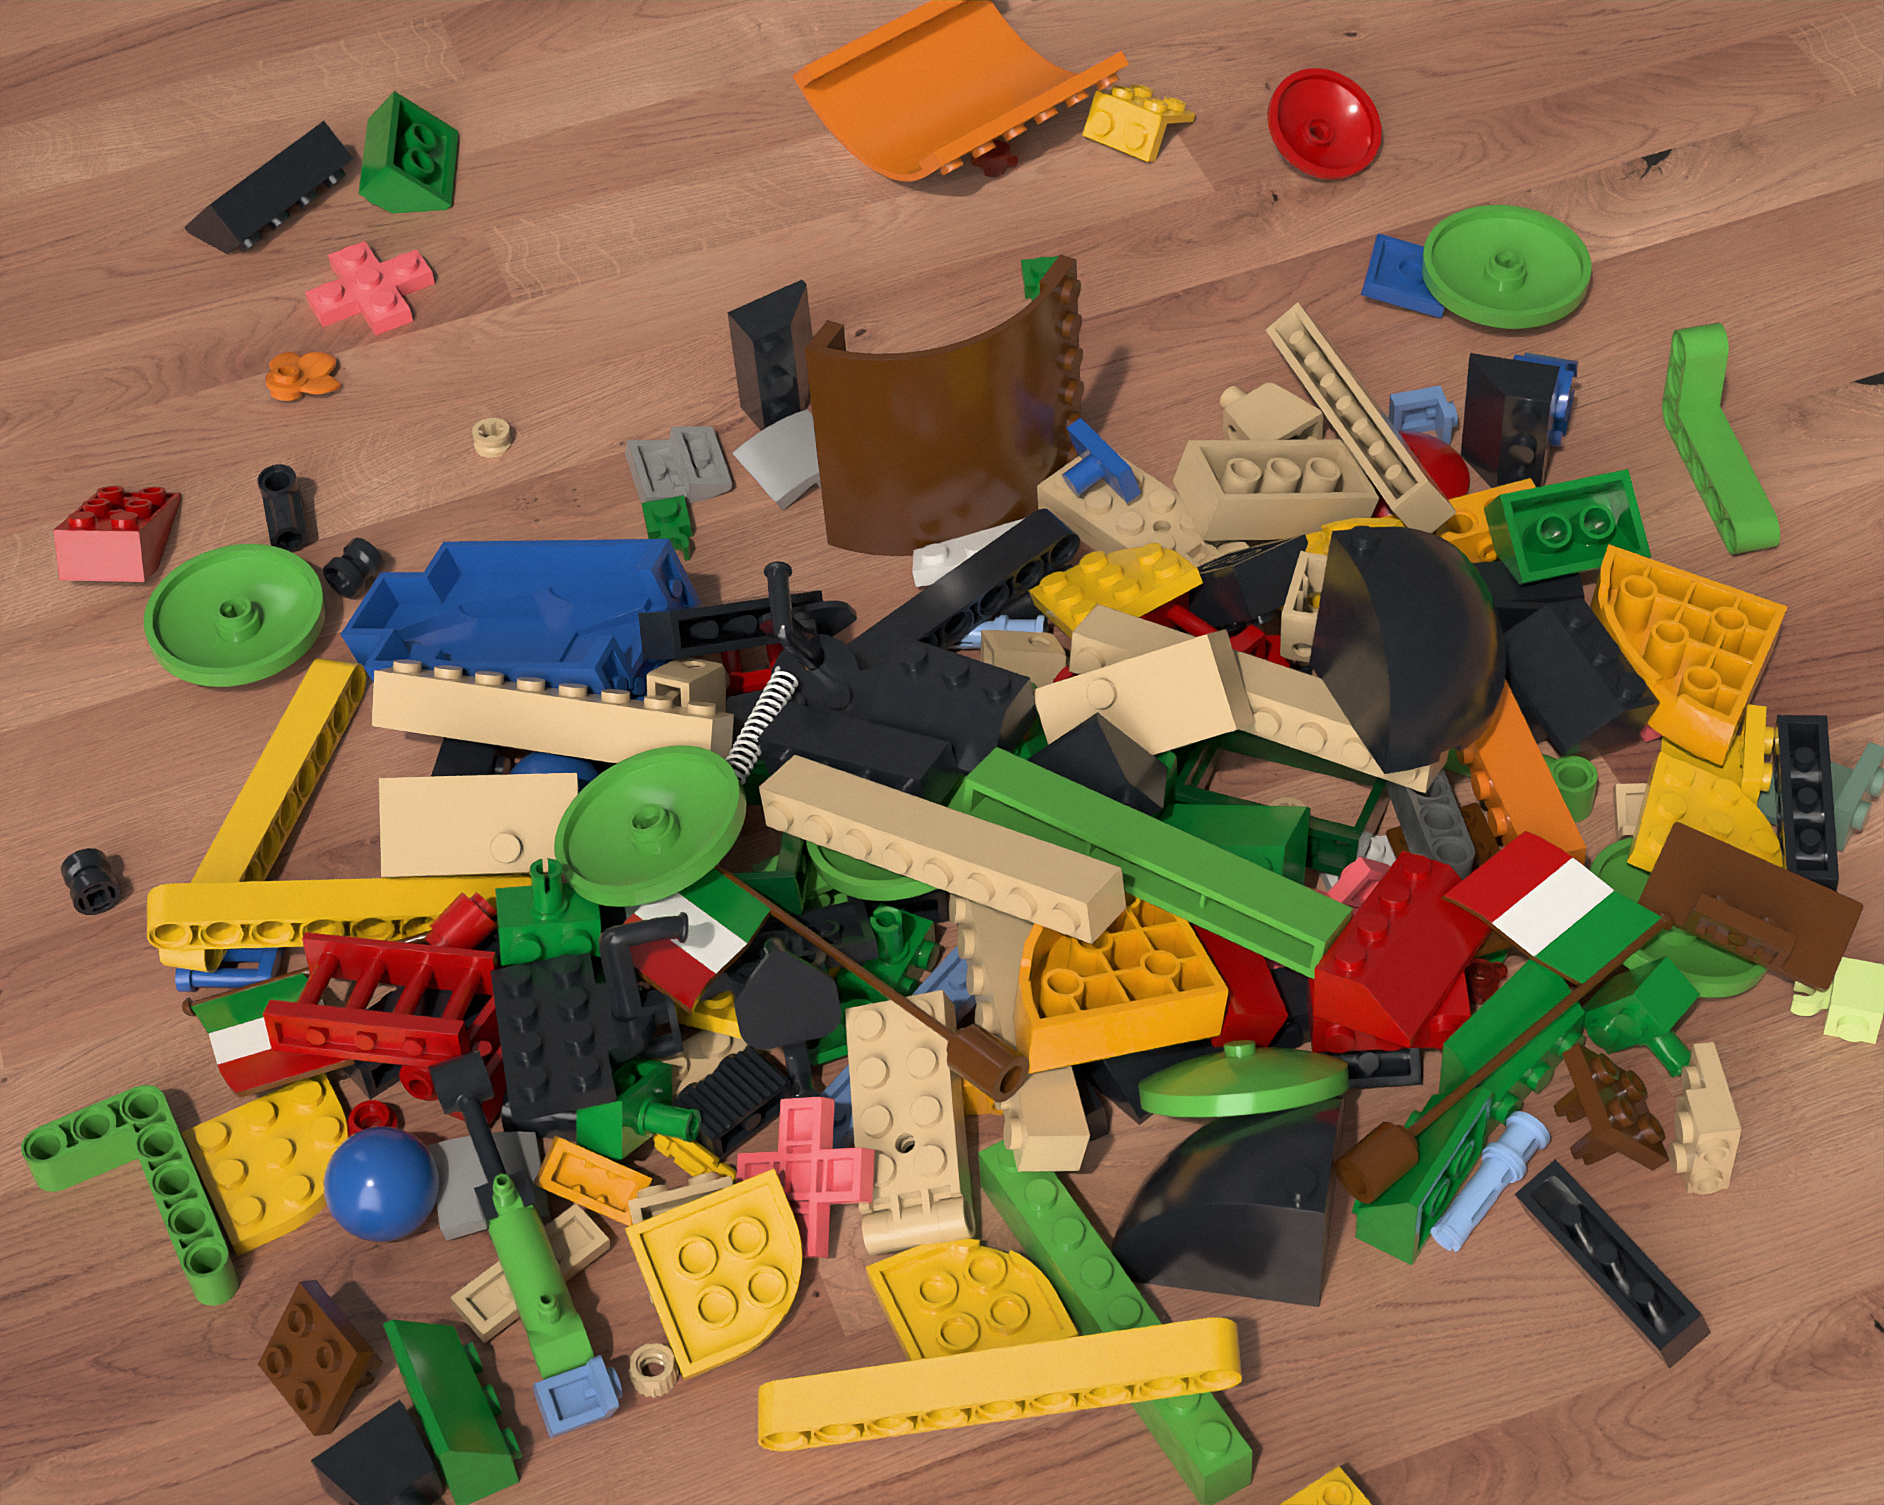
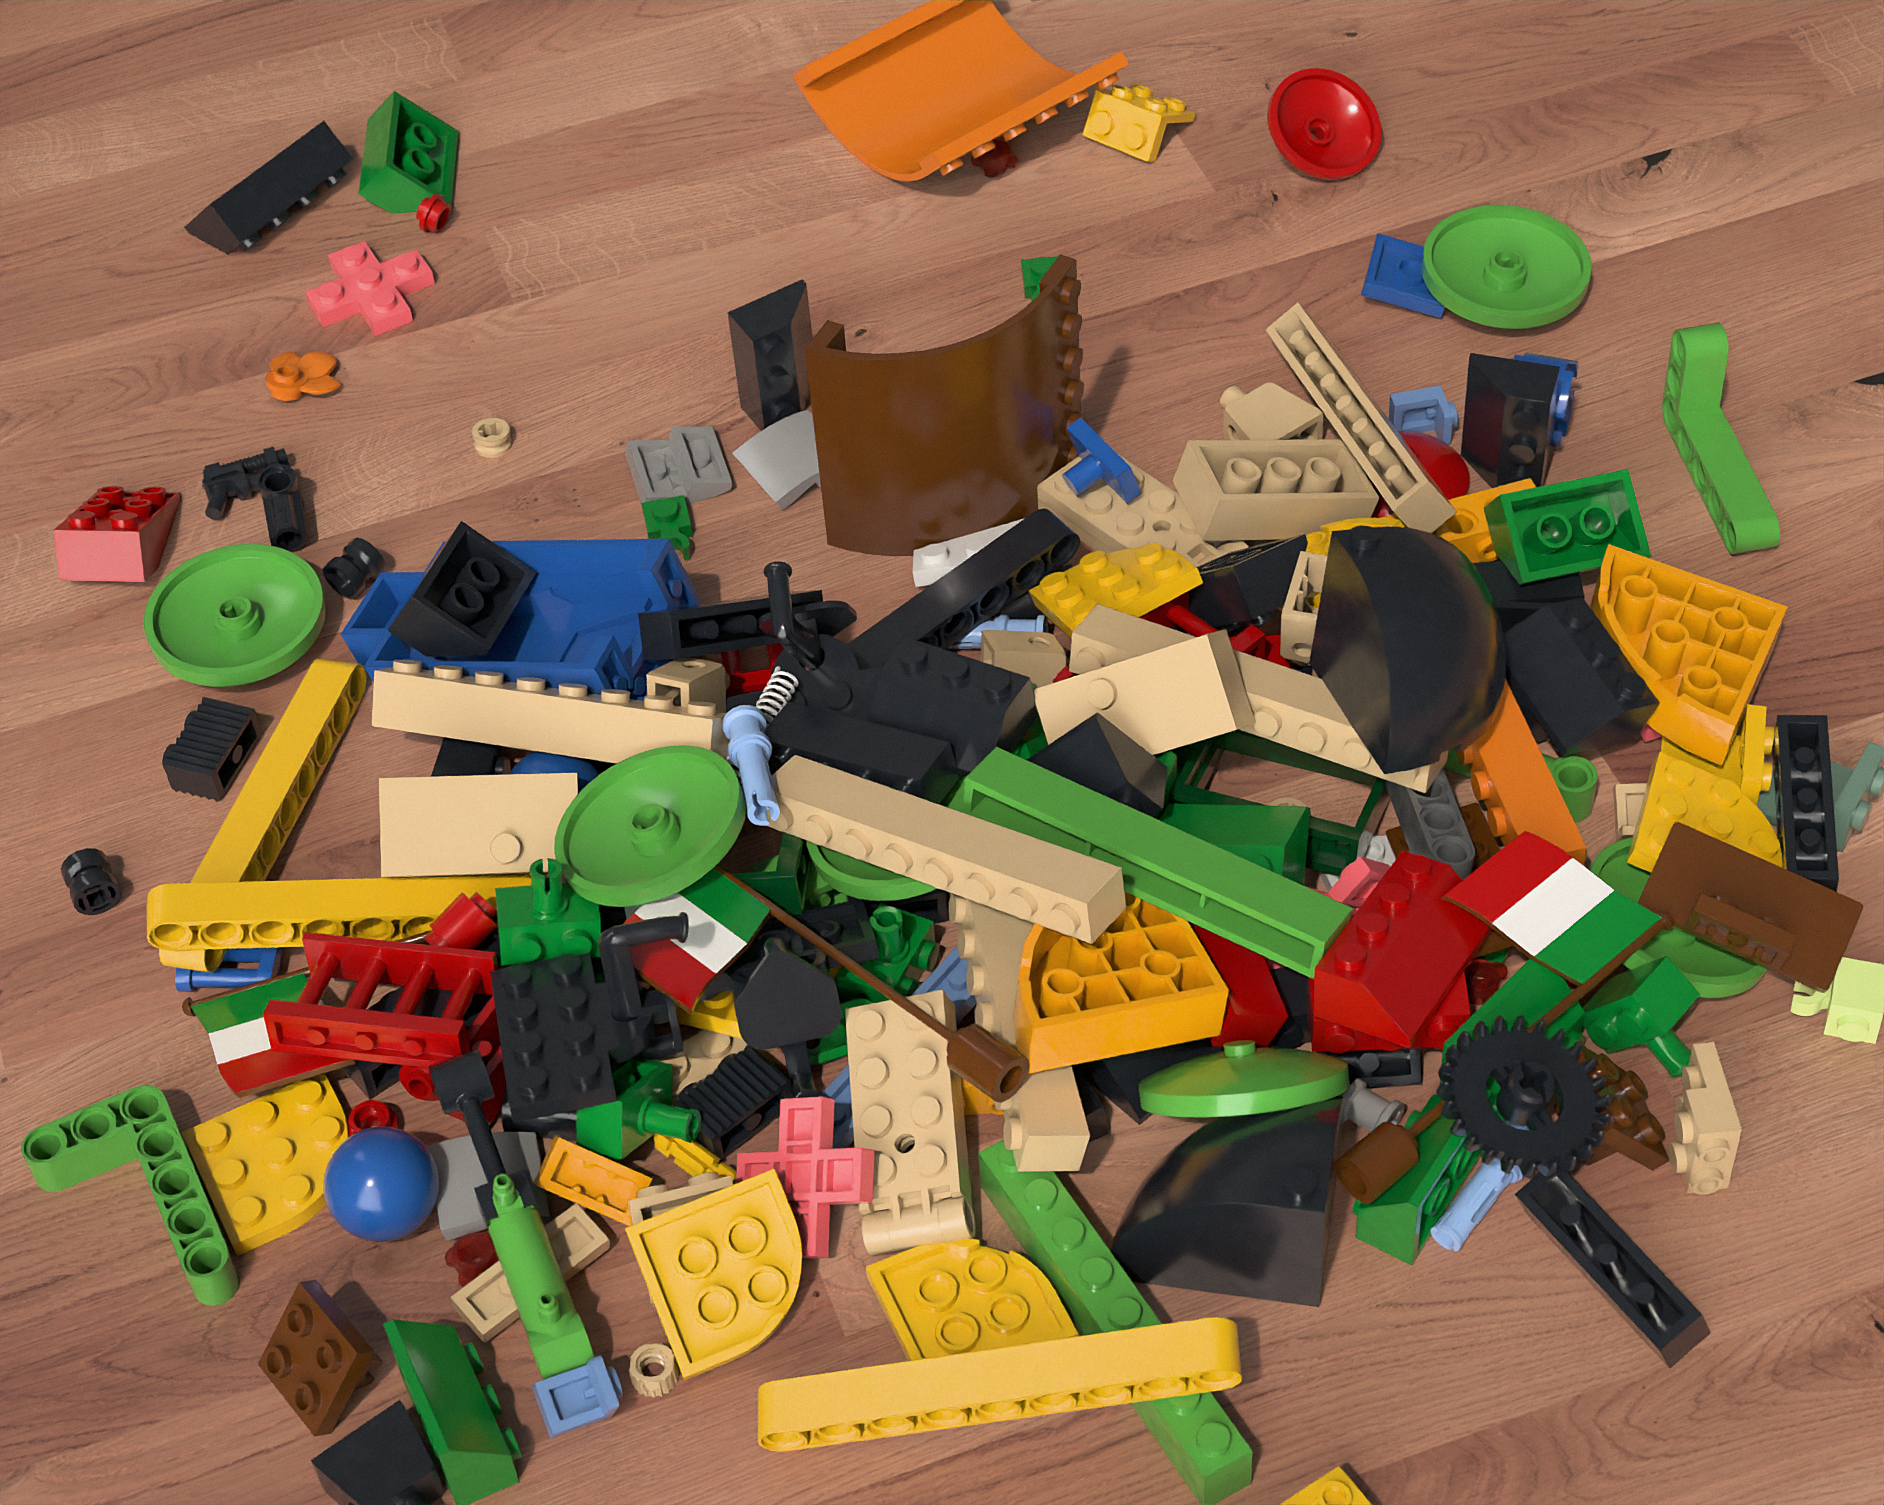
(211, 748): none -> black brick
(231, 480): none -> black piece
(433, 213): none -> red plate
(462, 597): none -> black slope
(467, 1249): none -> clear red plate
(750, 752): none -> light blue pin
(1369, 1108): none -> light grey bush
(1528, 1074): none -> black gear

